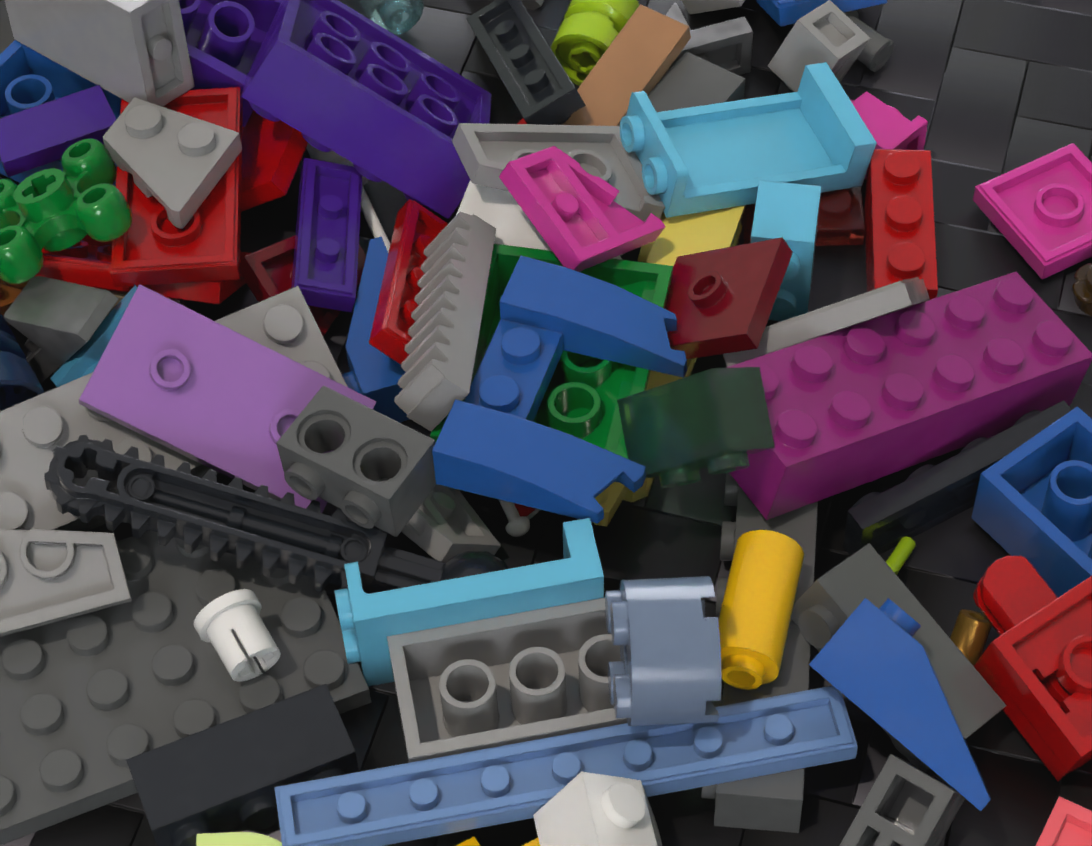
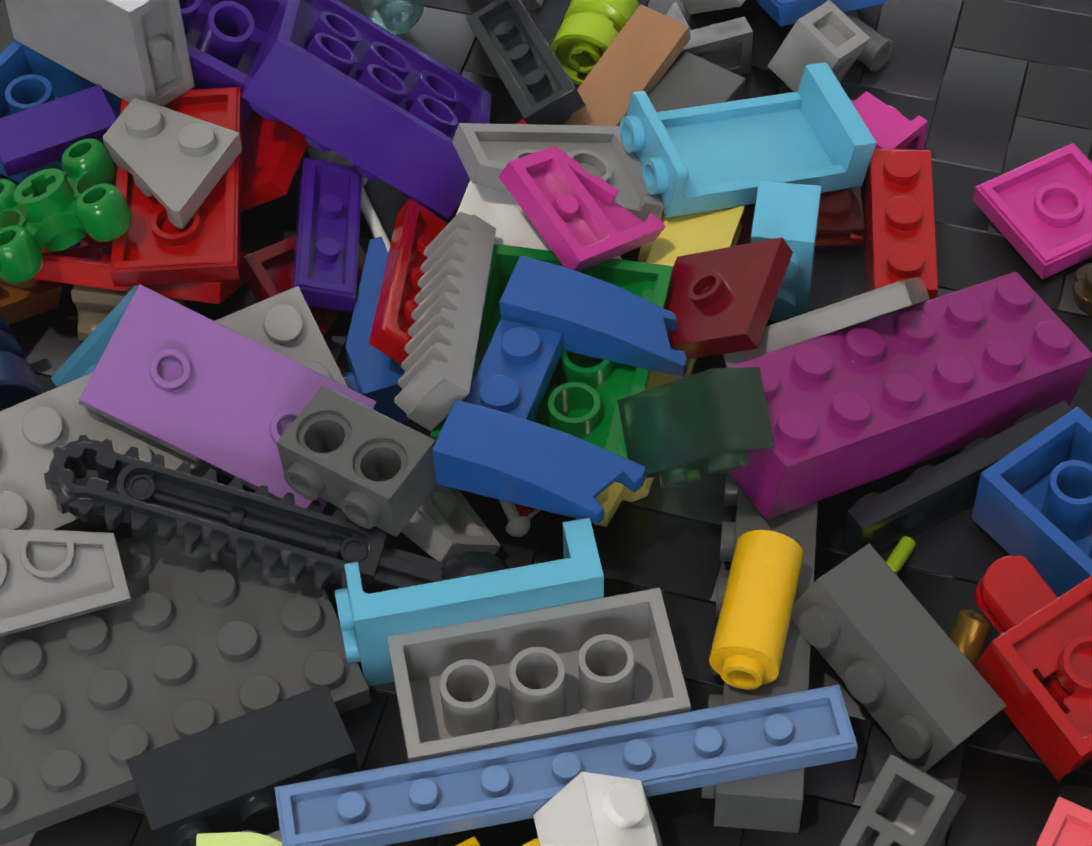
(57, 320): flat silver slope -> none
(238, 634): white bush -> none
(666, 651): sand blue brick -> none
(896, 685): blue slope -> none

